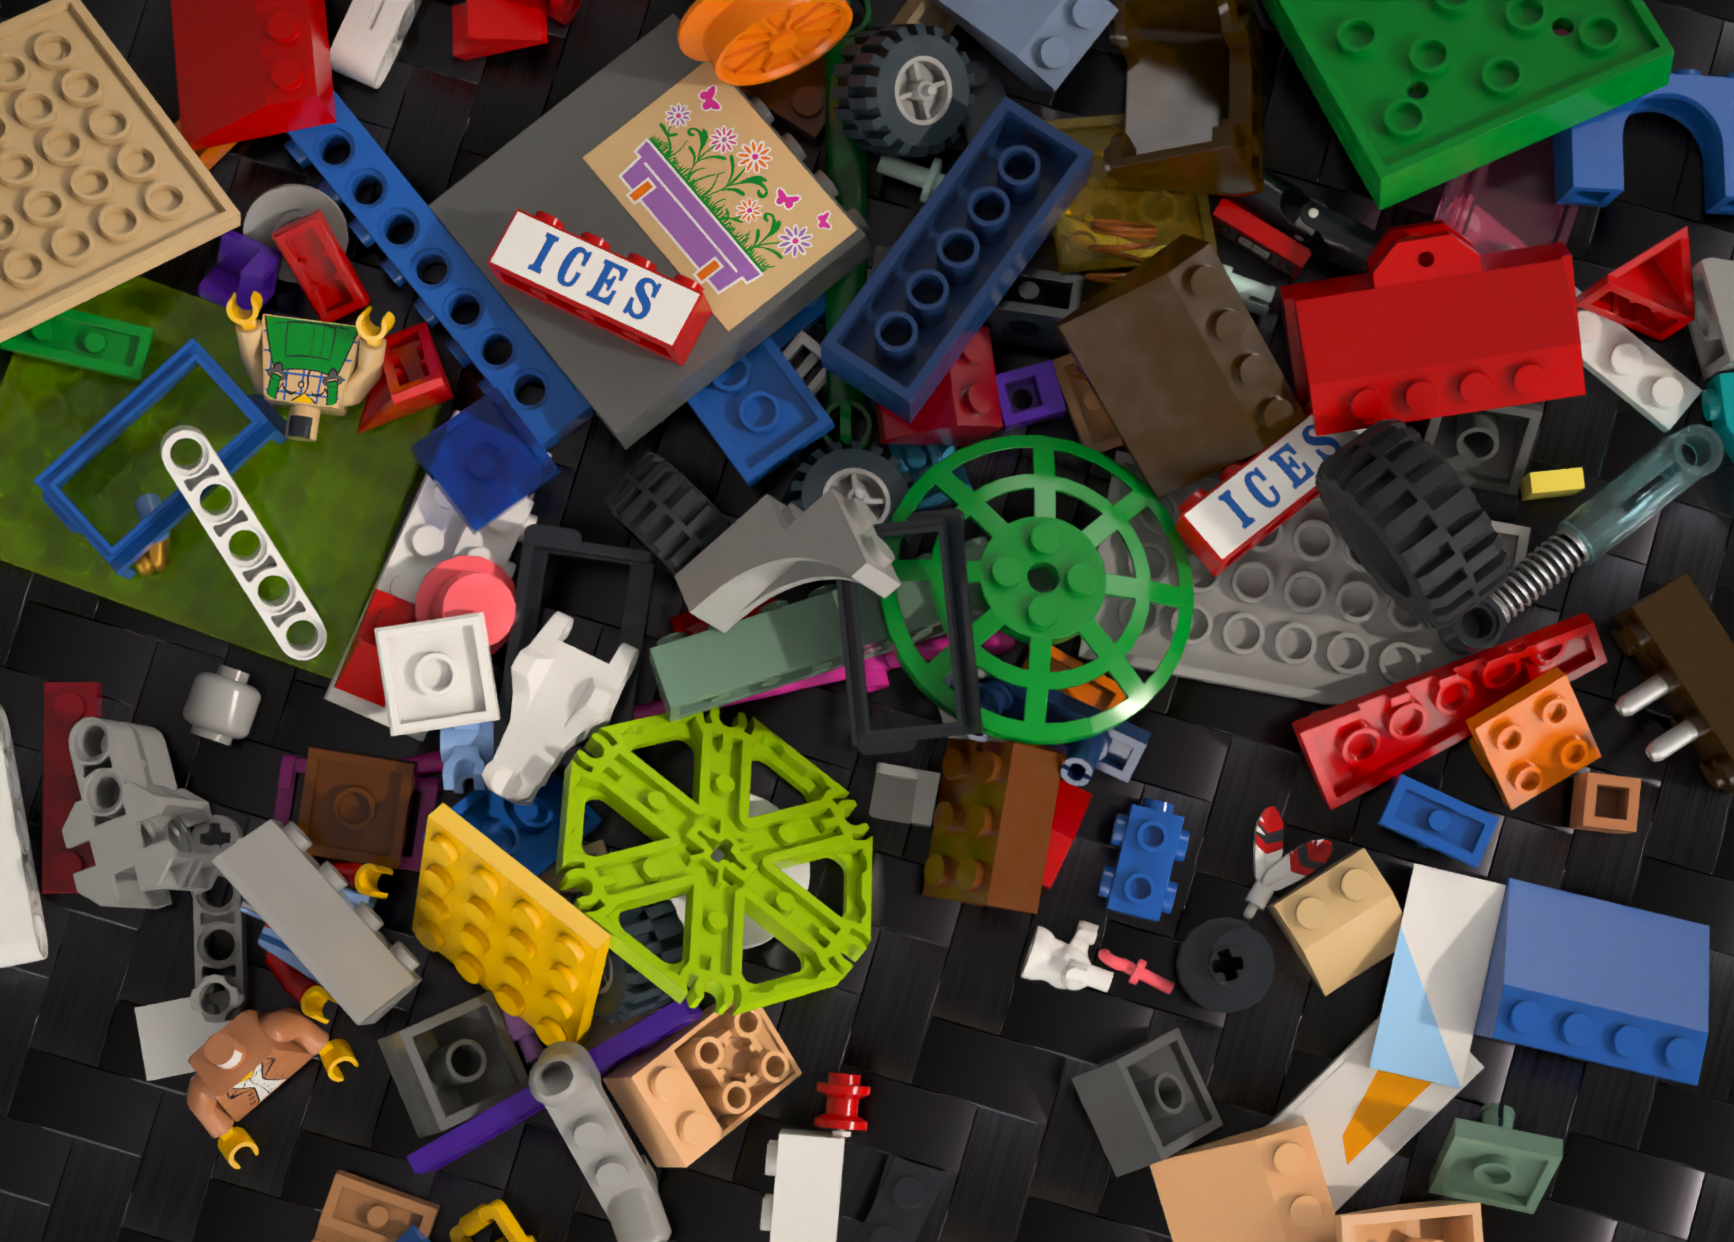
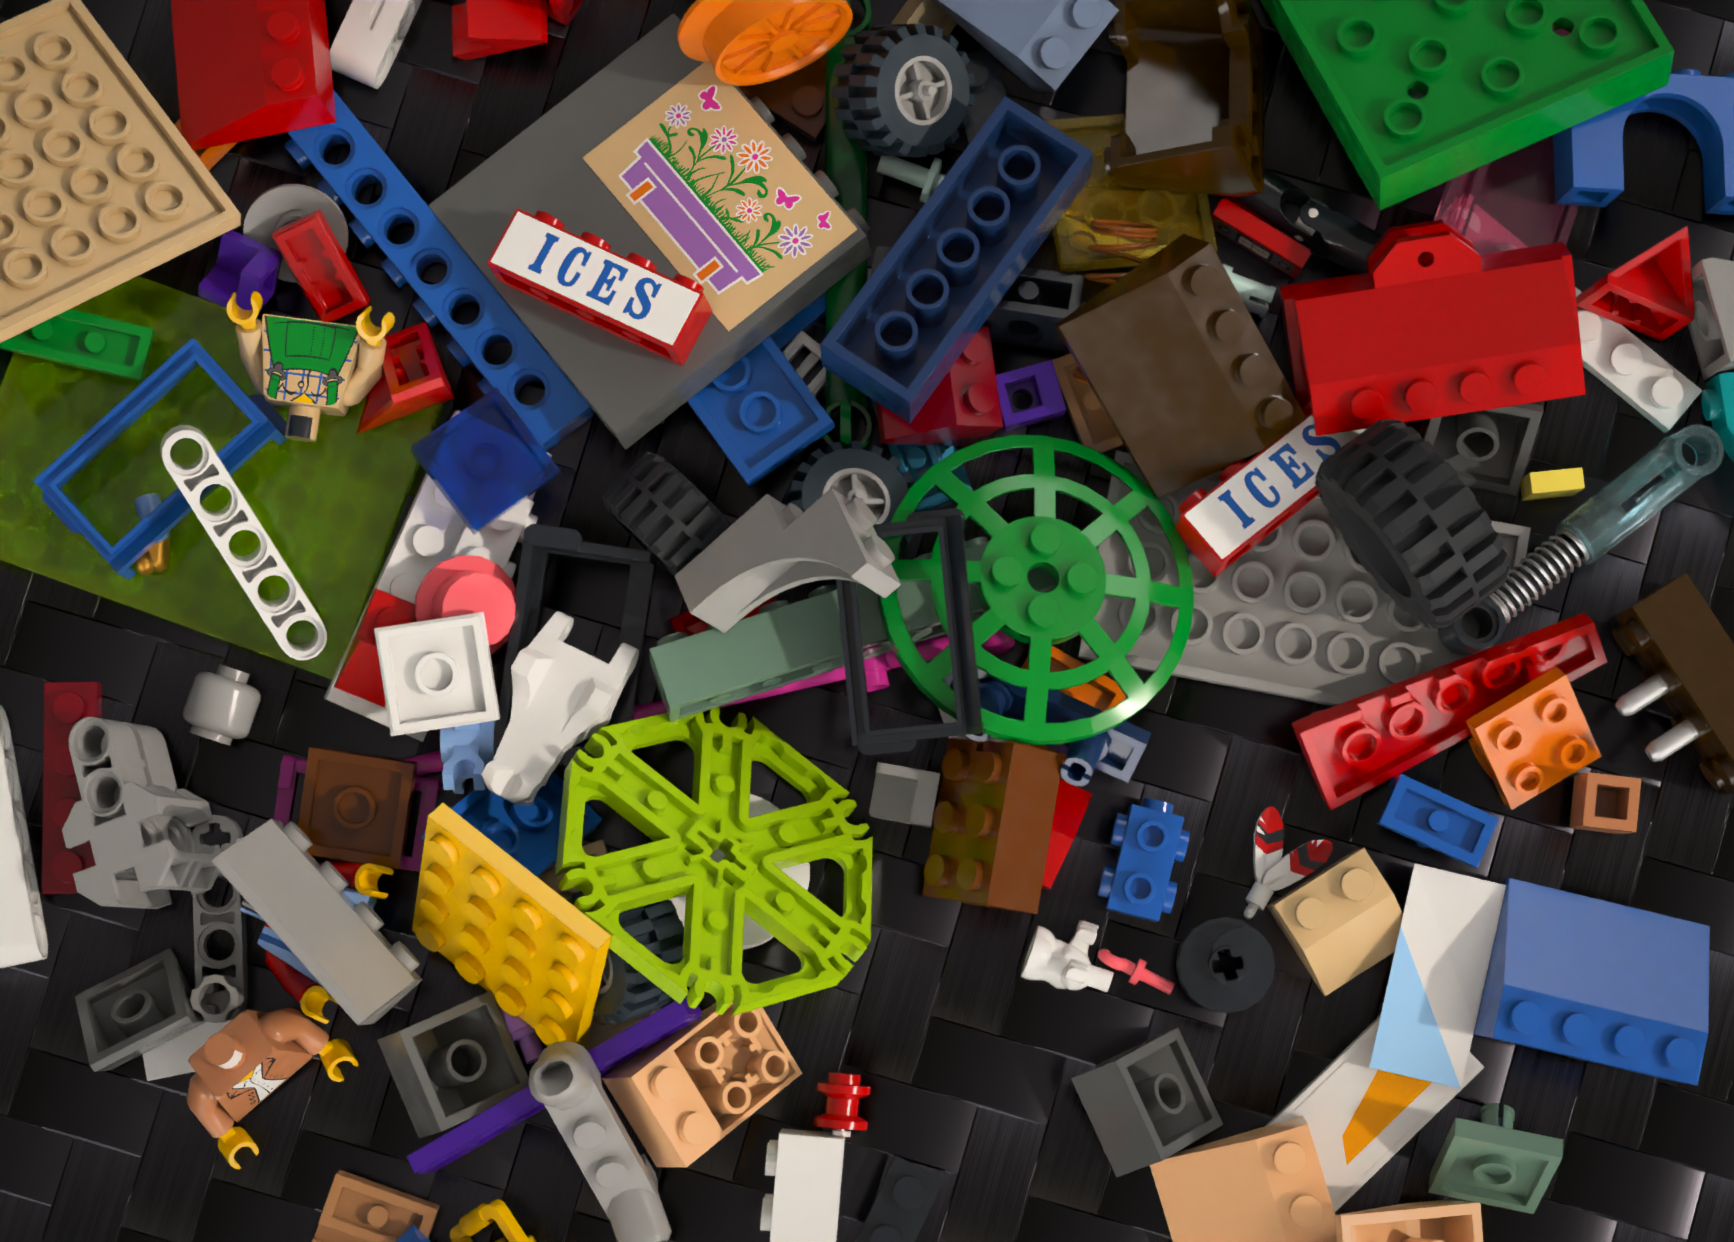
(136, 1011): none -> dark grey slope

